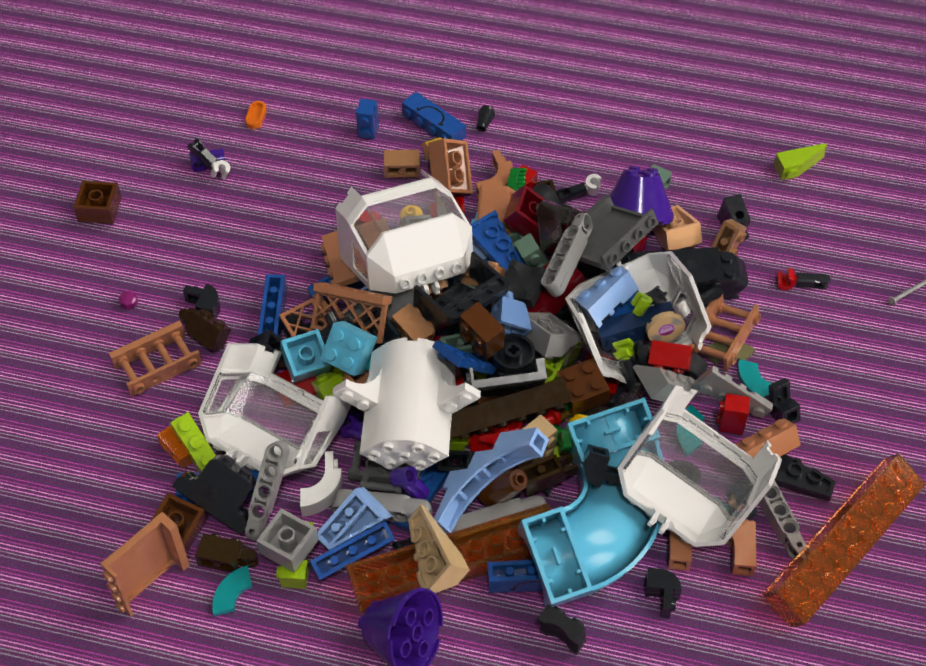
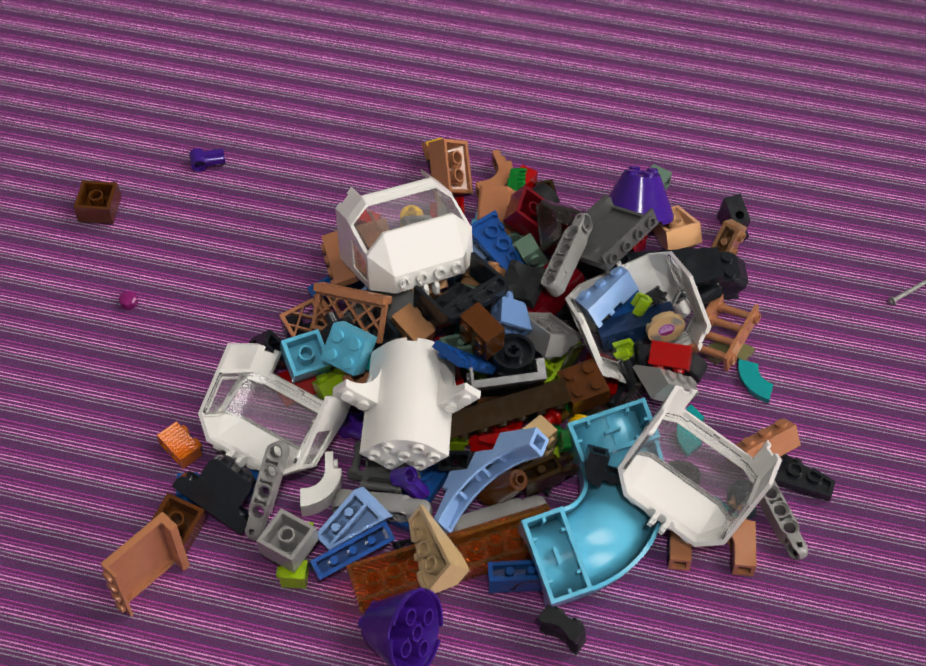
(142, 347): nougat fence -> none
(193, 440): lime arch -> none
(203, 298): black brick -> none
(205, 327): dark brown hinge -> none
(209, 159): black piece -> none
(224, 554): dark brown hinge -> none
(229, 591): teal tile -> none
(256, 115): orange tile -> none
(273, 304): blue brick -> none
(367, 118): blue brick -> none
(404, 161): medium nougat brick -> none
(432, 118): blue brick -> none
(485, 117): black cone -> none
(592, 183): piece -> none
(663, 585): black brick -> none
(717, 385): light grey wing -> none
(733, 414): red brick -> none
(783, 404): black brick -> none
(789, 280): piece -> none
(797, 161): lime slope -> none
(844, 540): clear orange brick -> none

